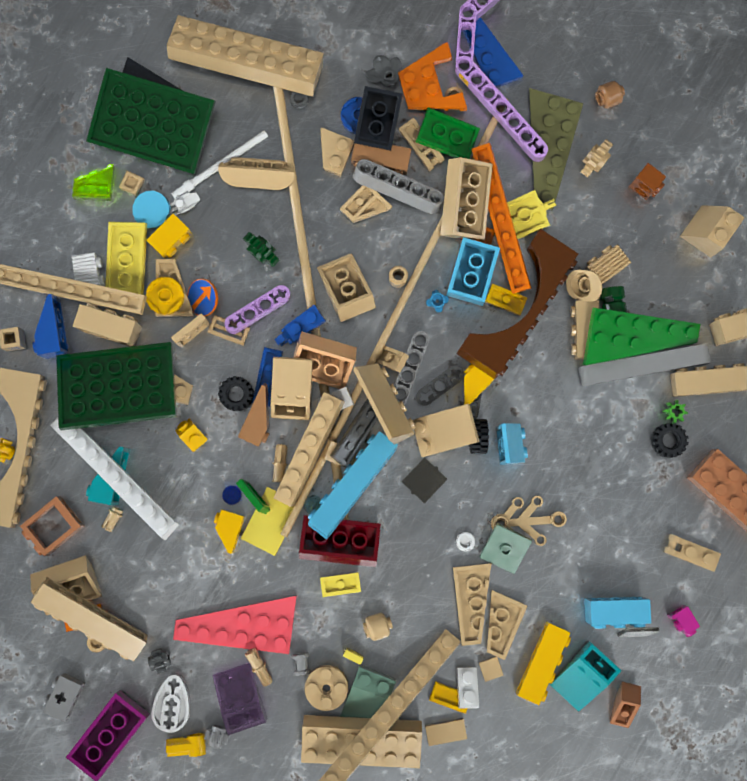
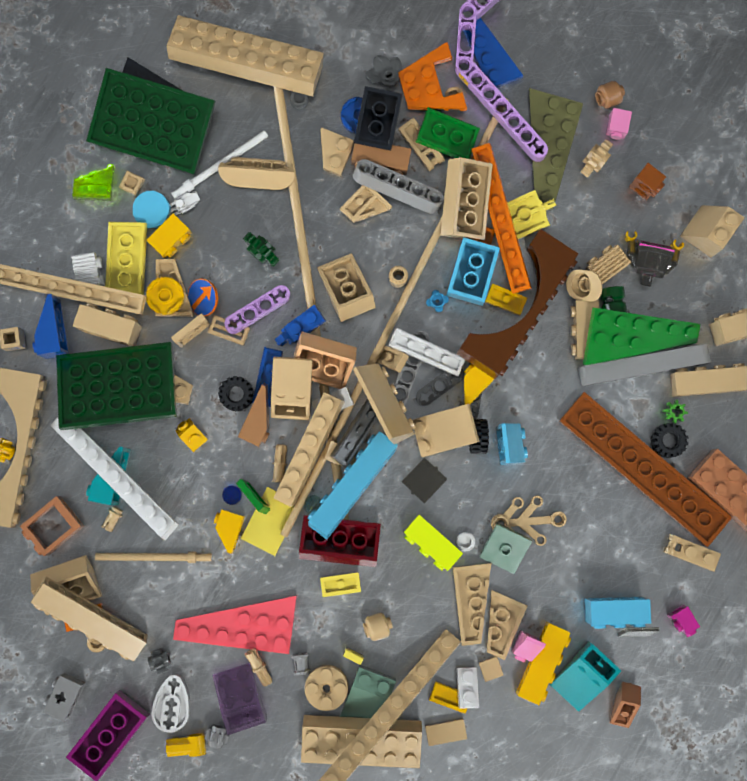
(190, 557): none -> tan bar
(426, 352): none -> white tile
(432, 543): none -> neon yellow brick
(527, 647): none -> bright pink slope
(618, 123): none -> bright pink brick
(645, 469): none -> dark orange plate
(652, 258): none -> clear smoke torso

